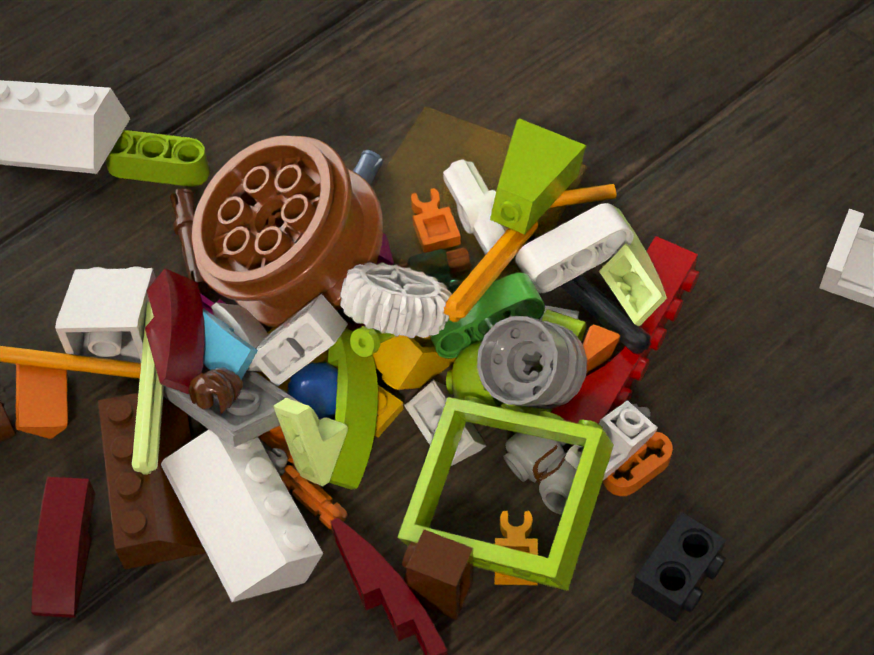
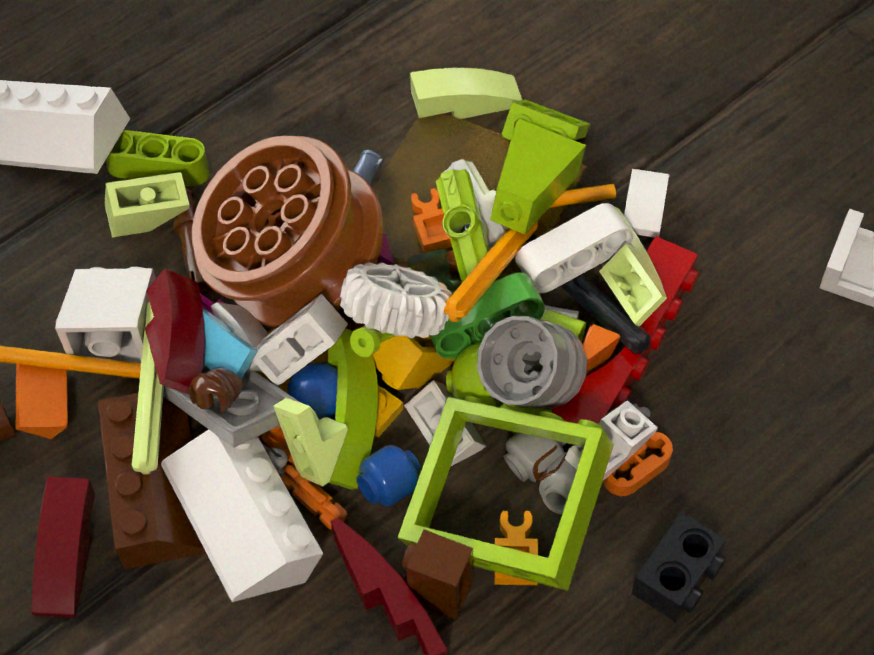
(144, 203): none -> yellowish green slope
(388, 475): none -> blue head
(460, 208): none -> lime piece
(462, 91): none -> yellowish green slope
(545, 118): none -> lime bracket
(646, 202): none -> white slope

